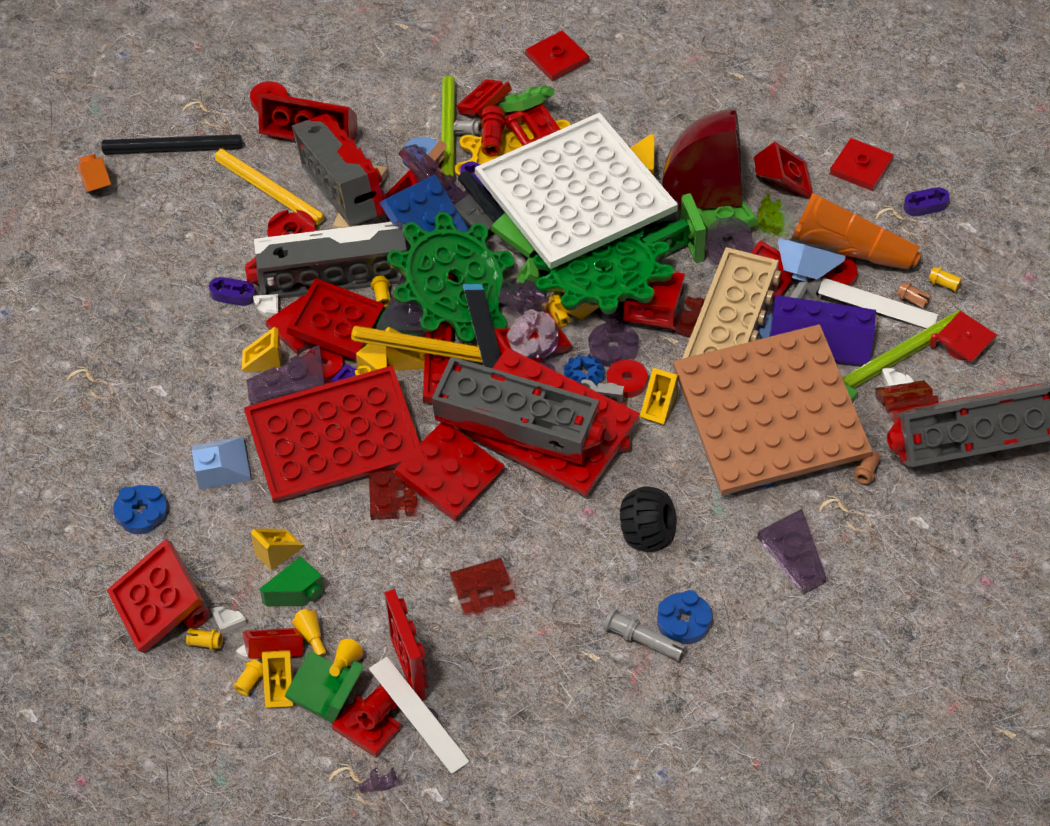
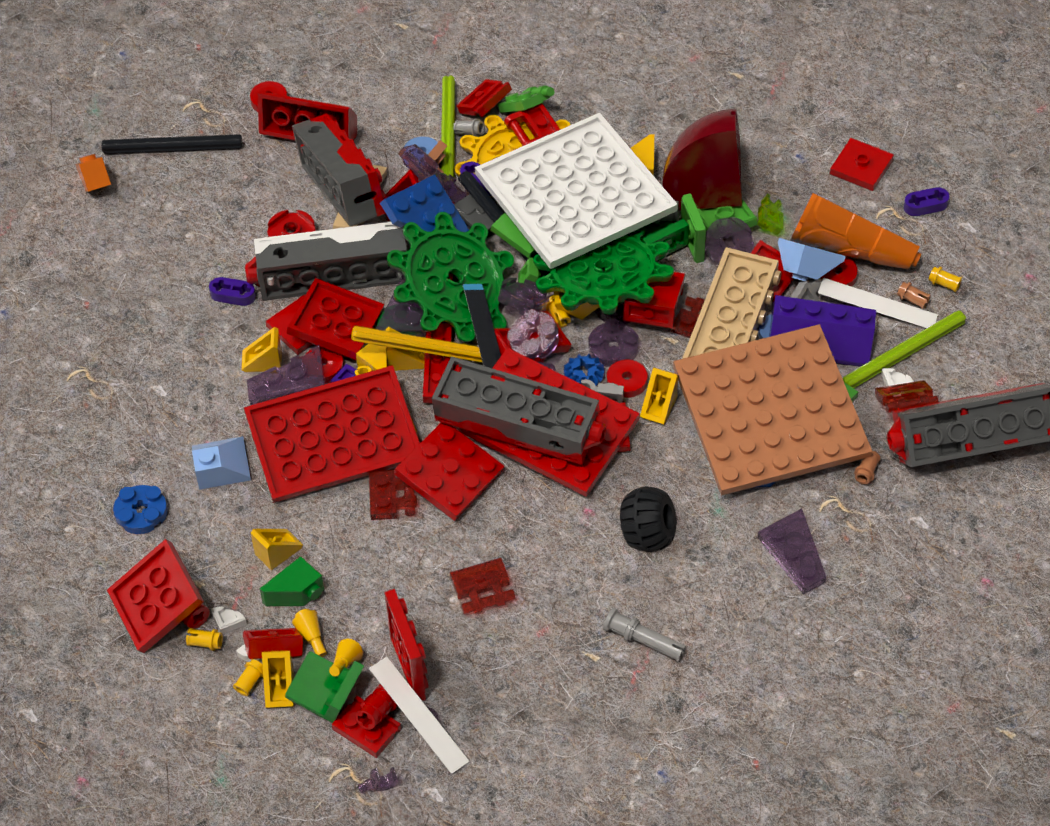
(267, 185): yellow axle -> none
(267, 304): white tile -> none
(380, 286): yellow pin -> none
(492, 123): red axle -> none
(557, 55): red plate -> none
(689, 604): blue plate -> none
(783, 169): red slope -> none
(963, 337): red hat -> none

